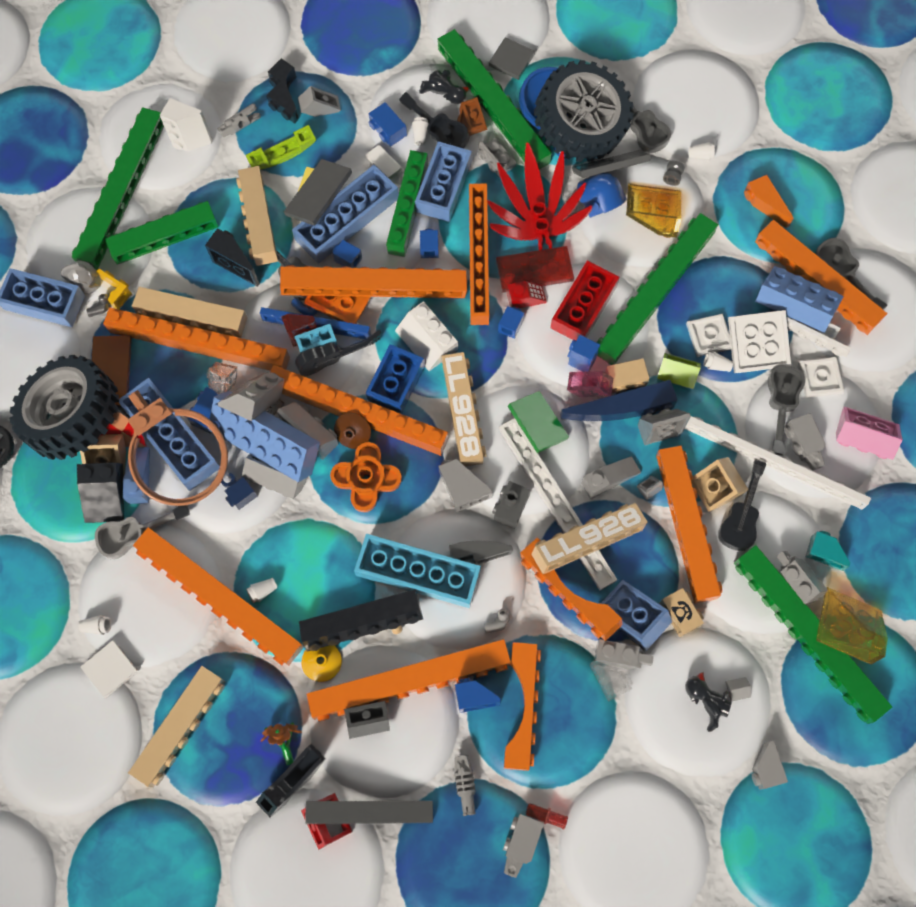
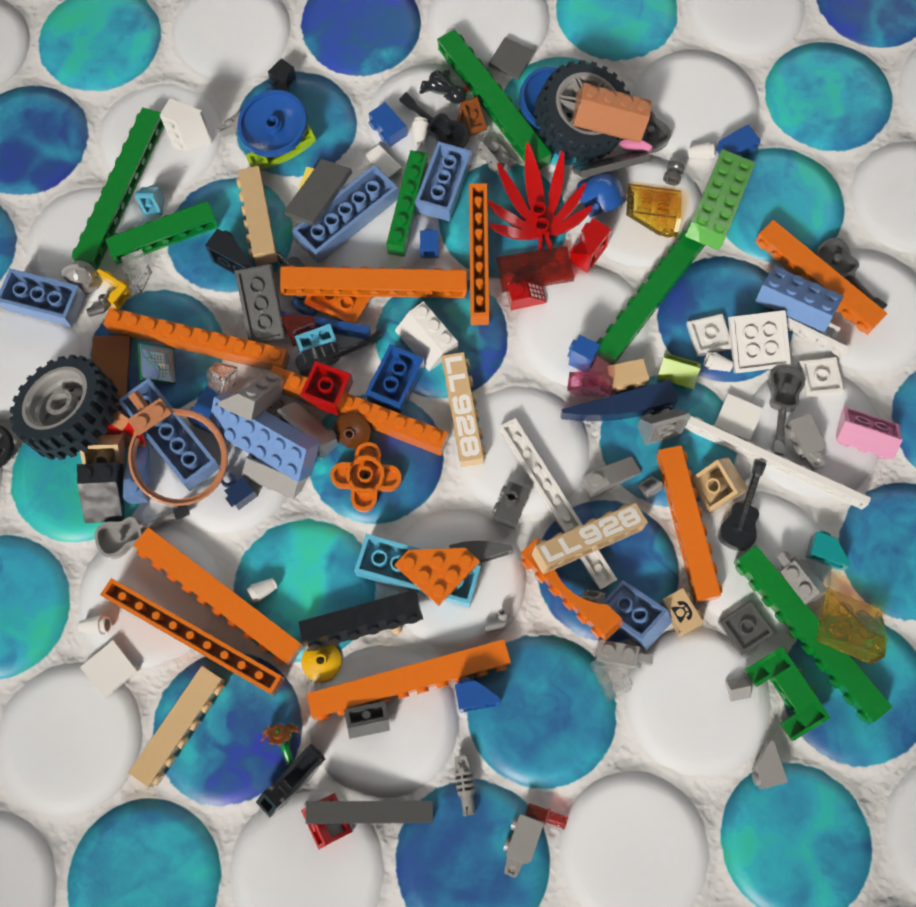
(138, 270): none -> clear slope
(150, 200): none -> medium azure slope
(156, 363): none -> piece
(190, 312): tan brick -> none
(193, 637): none -> orange brick
(260, 303): none -> dark grey tile
(272, 123): none -> blue dish
(318, 102): light grey slope -> none
(327, 387): none -> red slope
(347, 254): blue brick -> none
(437, 570): none -> orange plate
(463, 485): light grey slope -> none
(511, 321): blue brick -> none
(519, 748): orange arch -> none
(538, 421): tile -> none
(584, 301): red brick -> none
(591, 246): none -> red slope
(594, 596): none -> light grey slope
(611, 112): none -> nougat slope
(634, 146): none -> bright pink arm
(713, 702): black animal -> none
(720, 200): none -> bright green brick
(738, 417): none -> white tile
(740, 142): none -> blue brick
(746, 627): none -> dark grey tile
(767, 200): orange slope -> none
(794, 691): none -> green bracket

